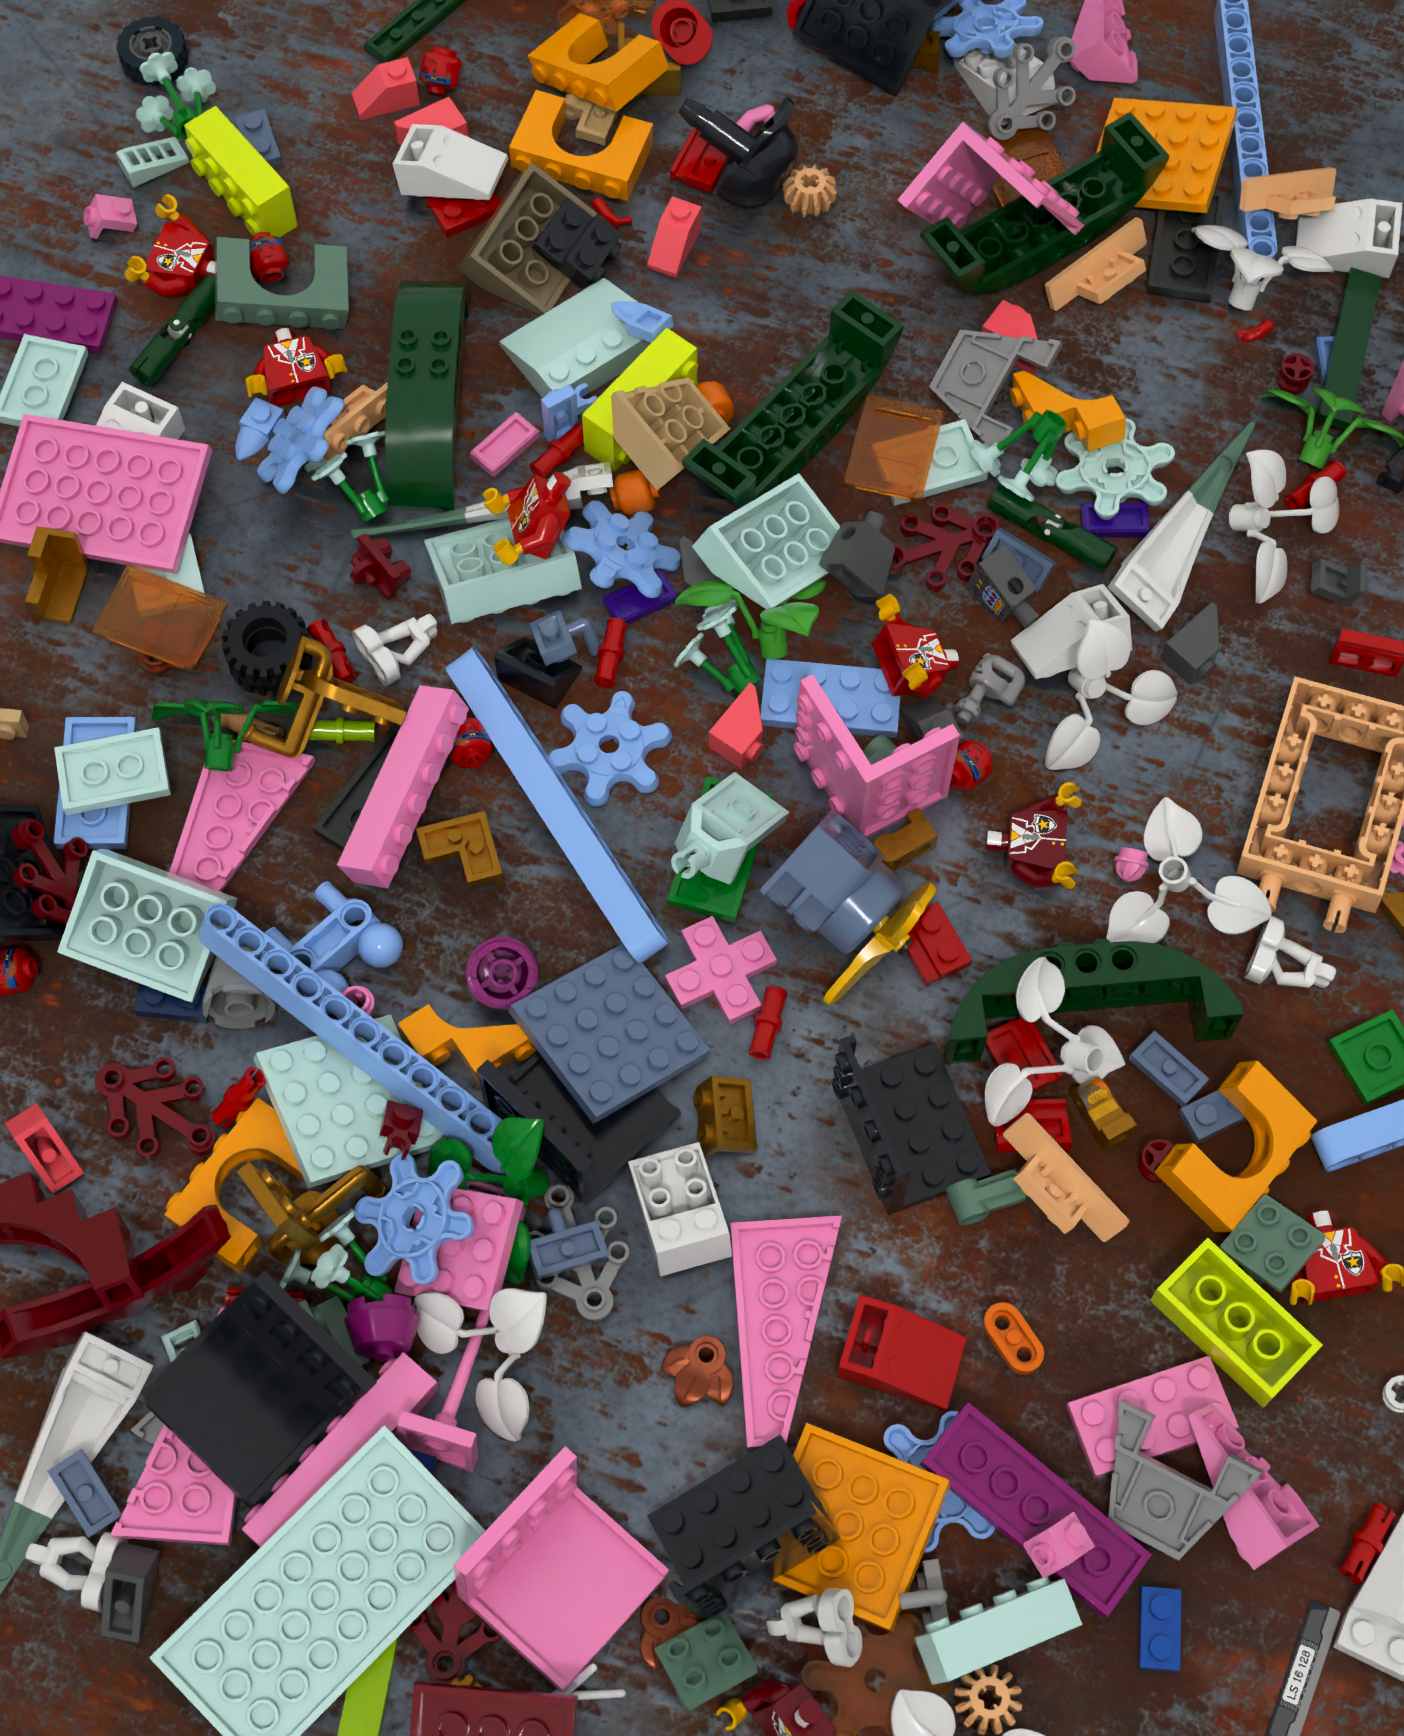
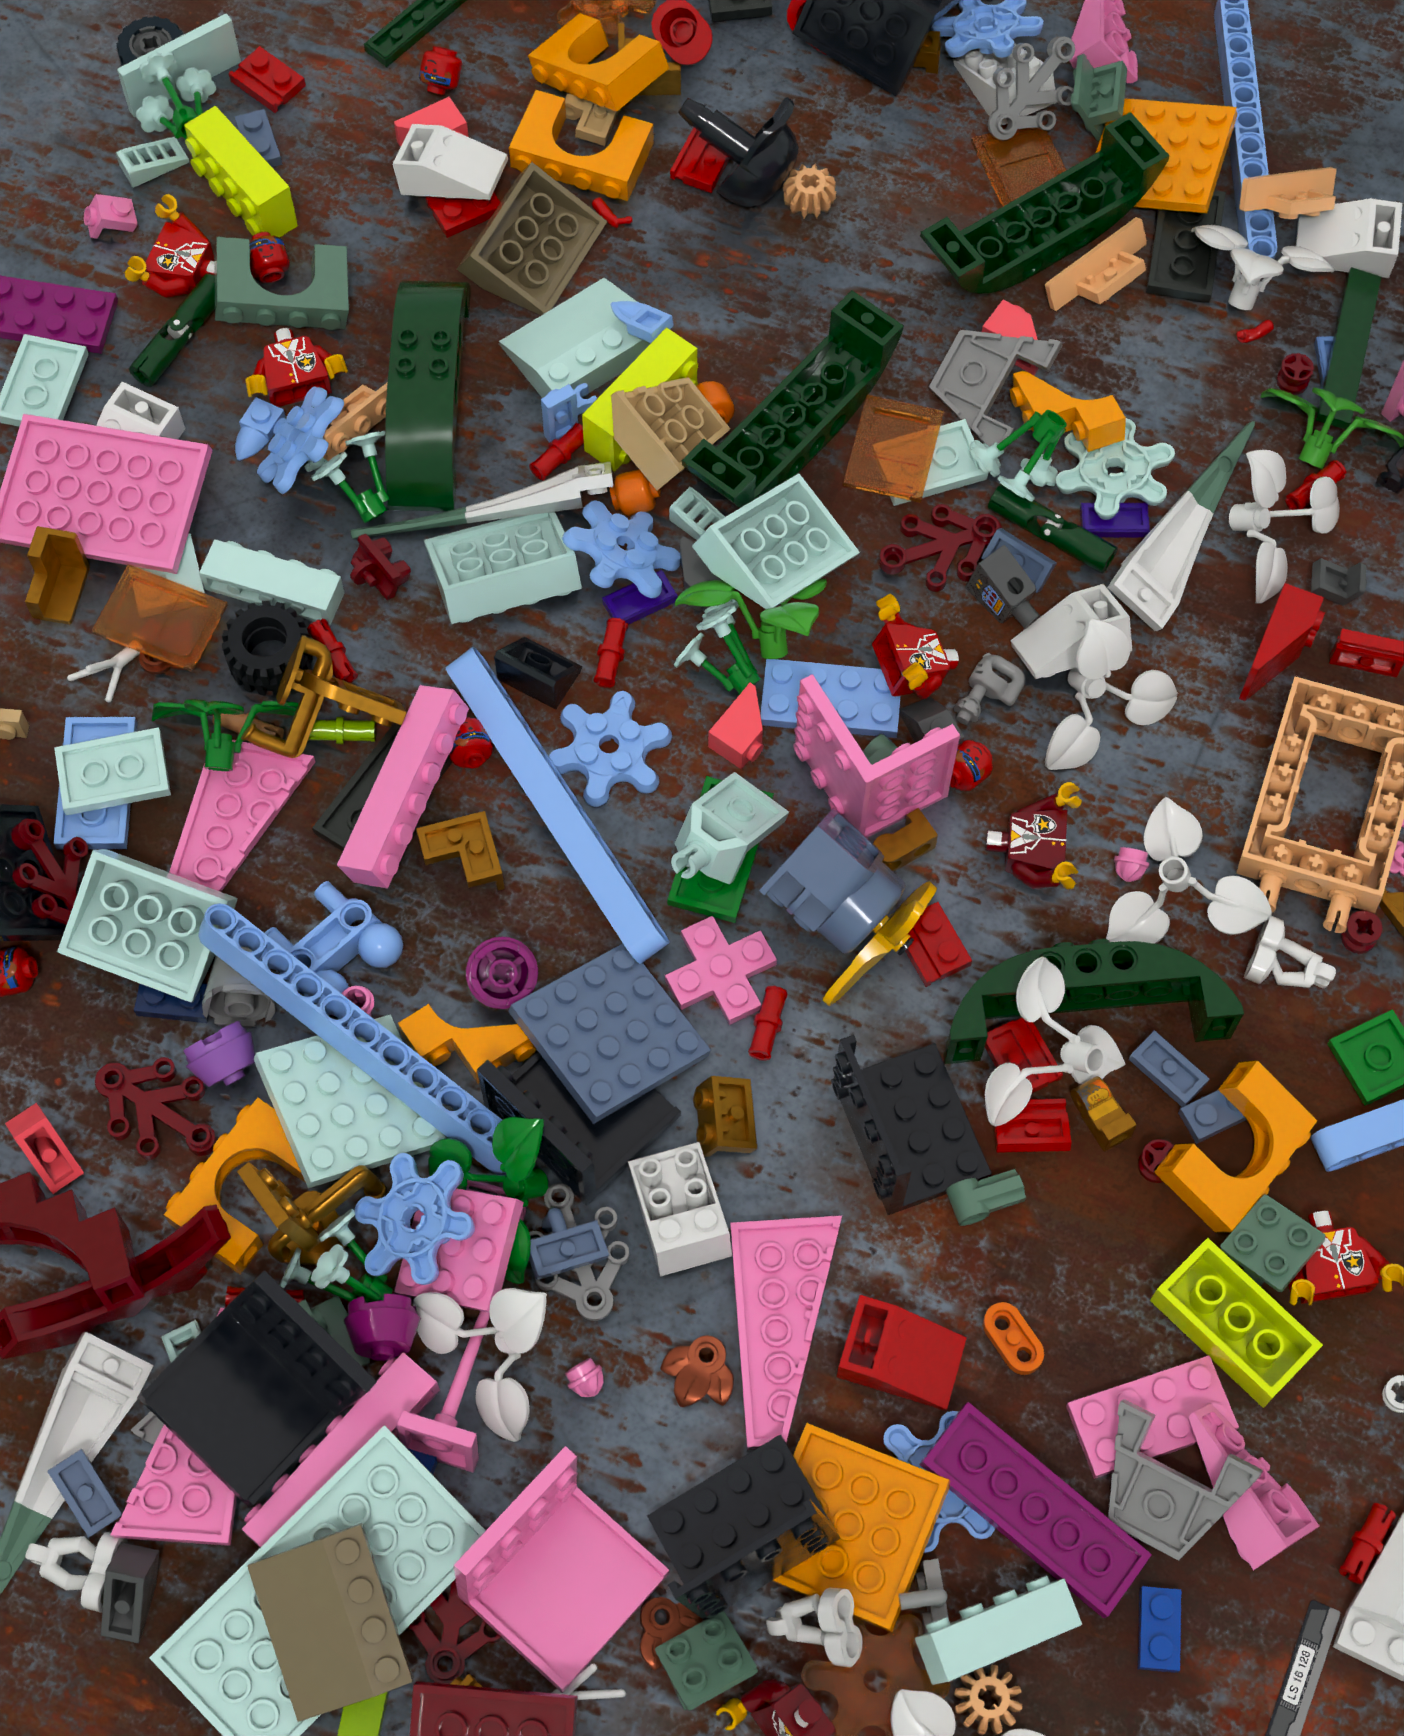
(116, 662): none -> white plant
(206, 47): none -> light aqua tile
(222, 1055): none -> medium lavender cone
(238, 1097): red pin -> none
(263, 577): none -> light aqua brick
(267, 79): none -> red plate
(330, 1623): none -> dark tan slope
(382, 659): white piece -> none
(386, 89): coral slope -> none
(401, 1126): dark red plate -> none
(504, 444): bright pink tile -> none
(535, 516): red torso -> none
(555, 637): sand blue plate -> none
(578, 243): black plate -> none
(585, 1378): none -> bright pink plate
(675, 236): coral slope -> none
(699, 505): none -> light aqua slope
(756, 115): bright pink arm -> none
(860, 556): dark grey torso -> none
(964, 173): bright pink bracket -> none
(1058, 1545): bright pink bracket -> none
(1060, 1184): light nougat bracket -> none
(1098, 93): none -> sand green bracket
(1195, 646): dark grey slope -> none
(1288, 631): none -> red slope
(1364, 939): none -> dark red wheel

